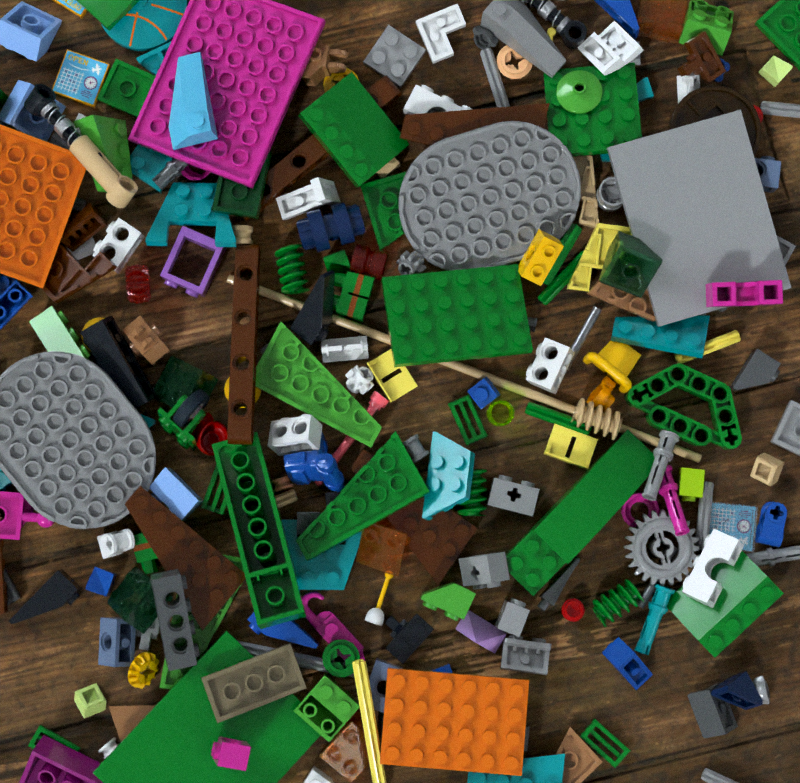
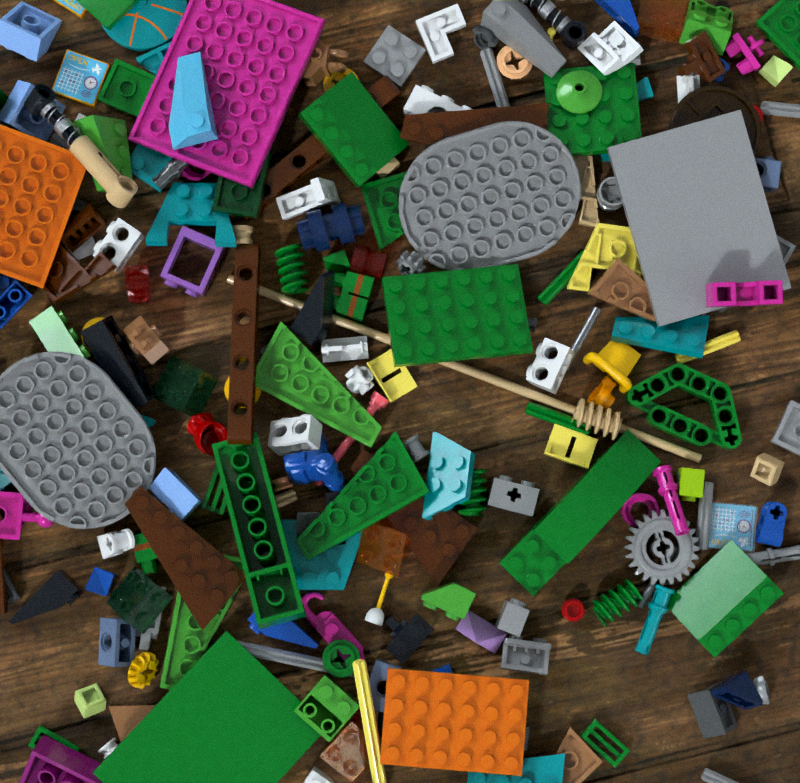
(175, 656): dark grey brick -> none
(185, 412): plate -> none
(231, 753): dark pink brick -> none
(253, 682): dark tan plate -> none
(459, 402): green tile -> none
(483, 392): blue plate -> none
(484, 570): light grey brick -> none
(510, 409): clear neon green piece -> none
(540, 257): yellow brick -> none
(552, 593): dark grey piece -> none
(568, 241): green axle -> none
(627, 663): blue slope -> none
(629, 265): clear green slope -> none
(663, 455): light grey pin -> none
(717, 549): white arch -> none
(750, 62): none -> dark pink hips
(756, 371): dark grey slope -> none

